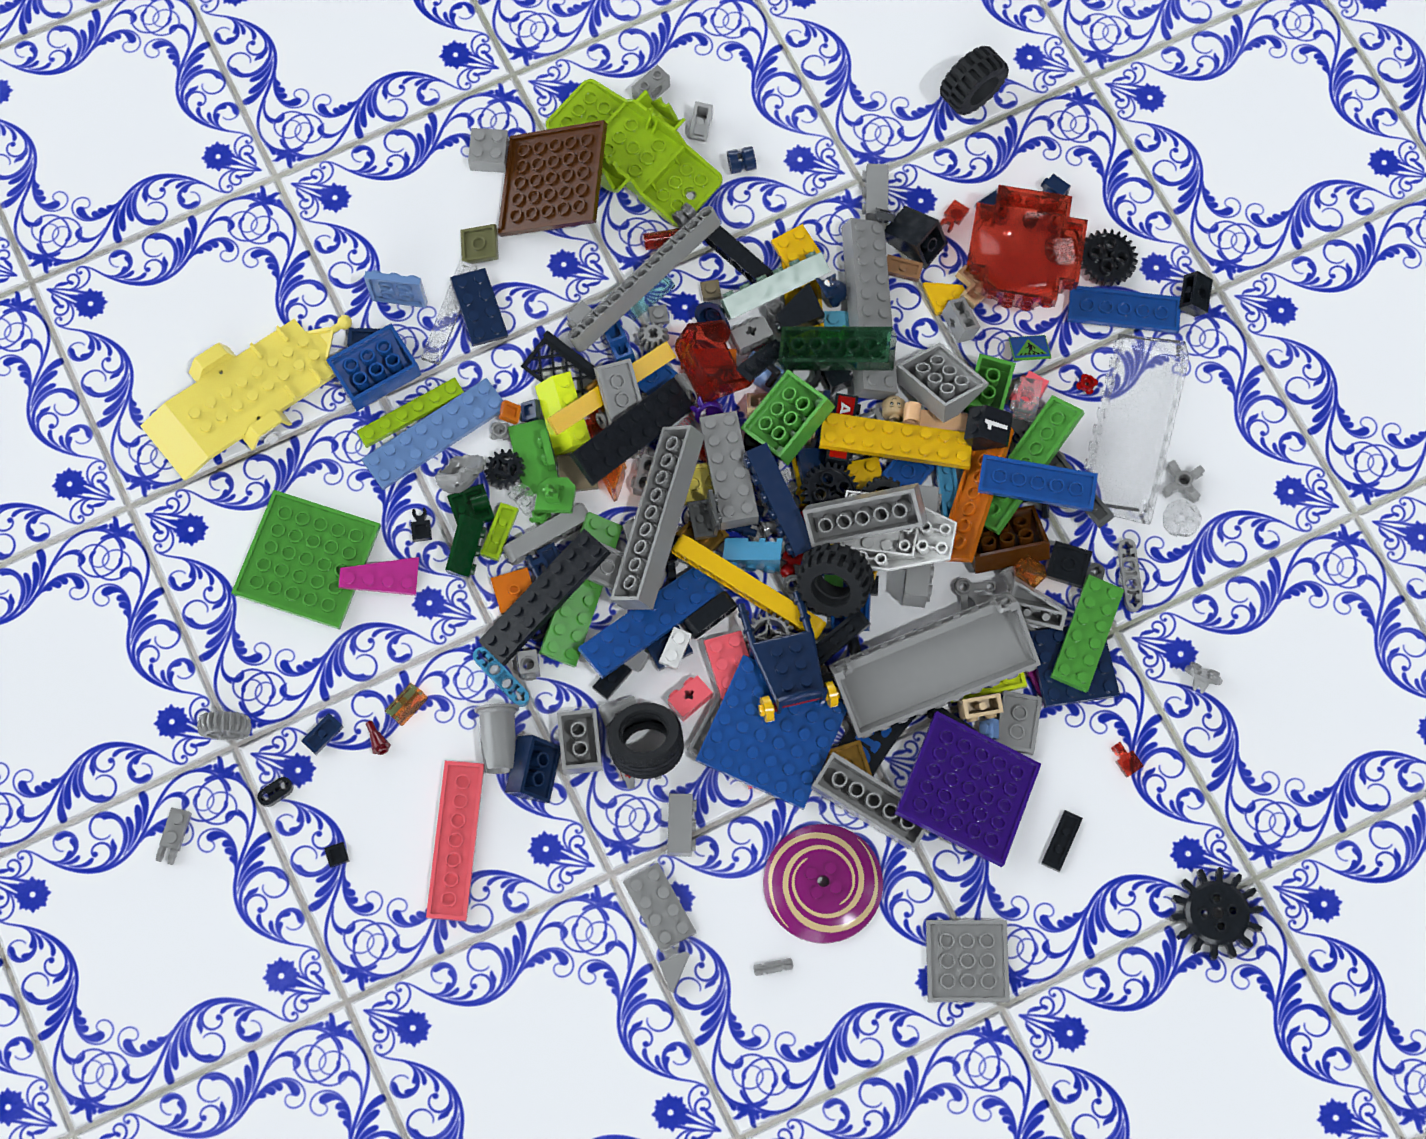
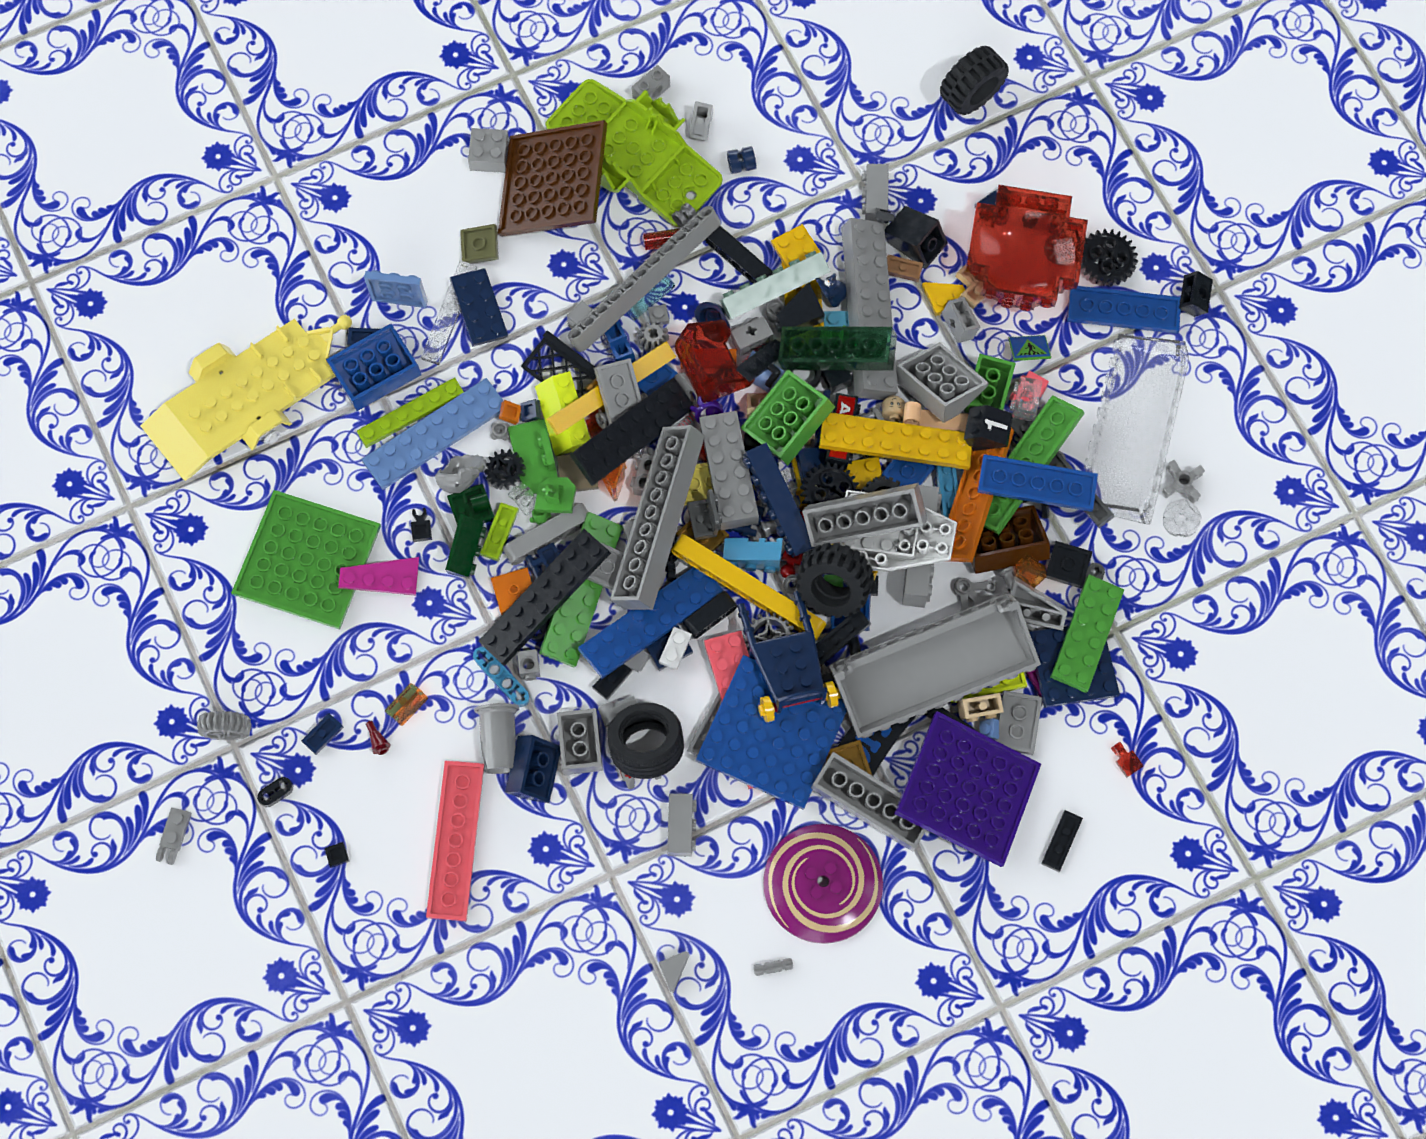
(659, 907): light grey plate -> none
(686, 707): coral brick -> none
(710, 290): dark tan plate -> none
(954, 214): clear red plate -> none
(967, 961): light grey plate -> none
(1055, 185): dark blue brick -> none
(1085, 378): red plate -> none
(1130, 575): light grey beam -> none
(1202, 677): light grey plate -> none
(1205, 928): black gear -> none

